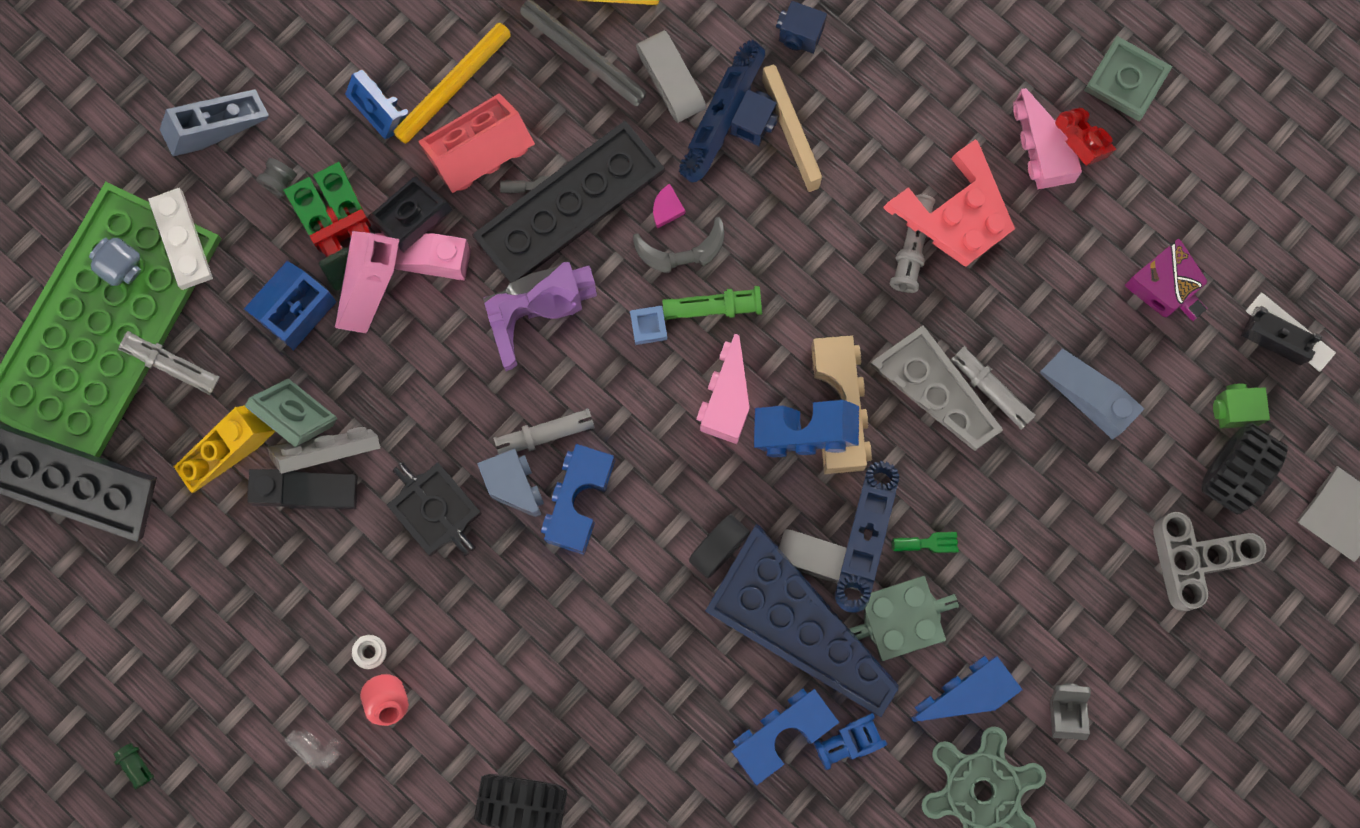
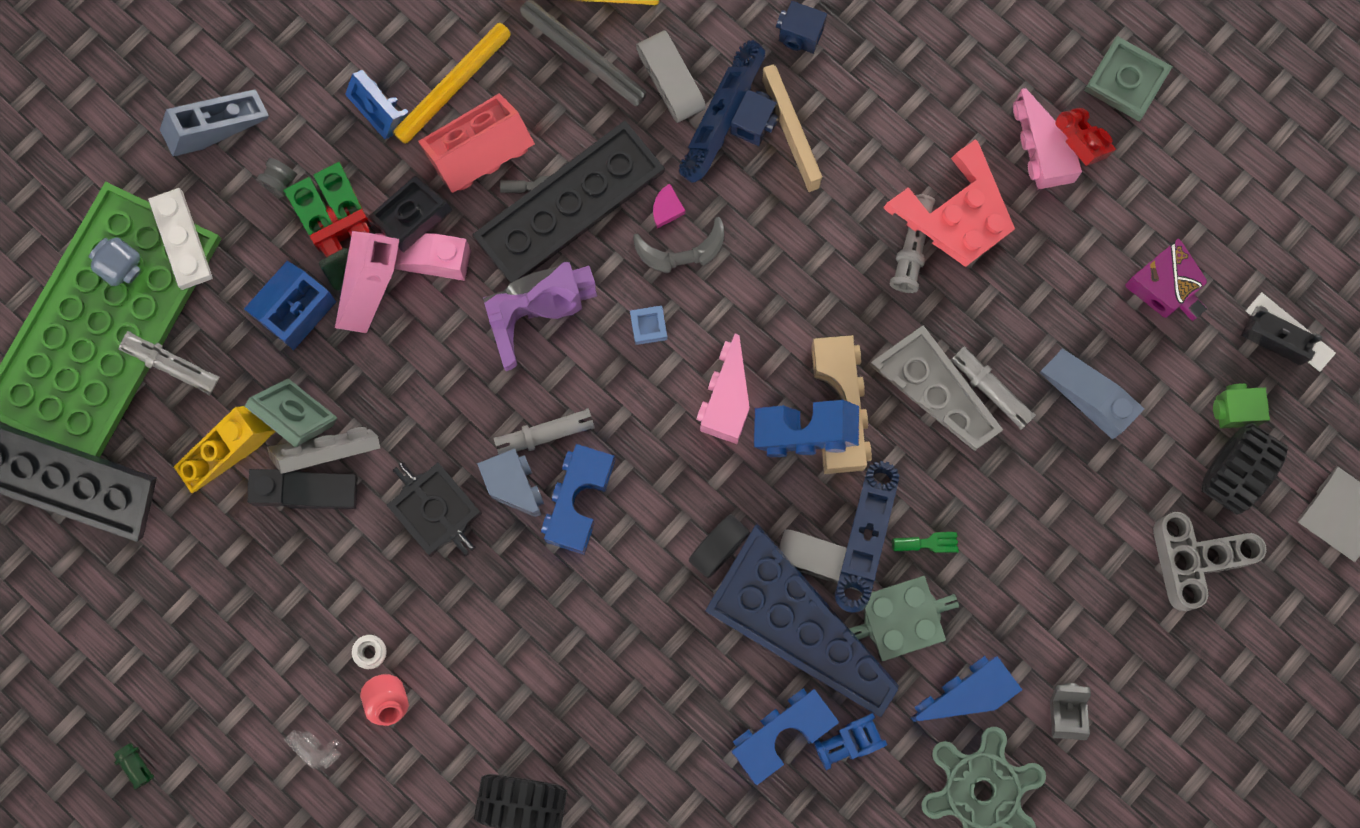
(728, 303): bright green pin -> none

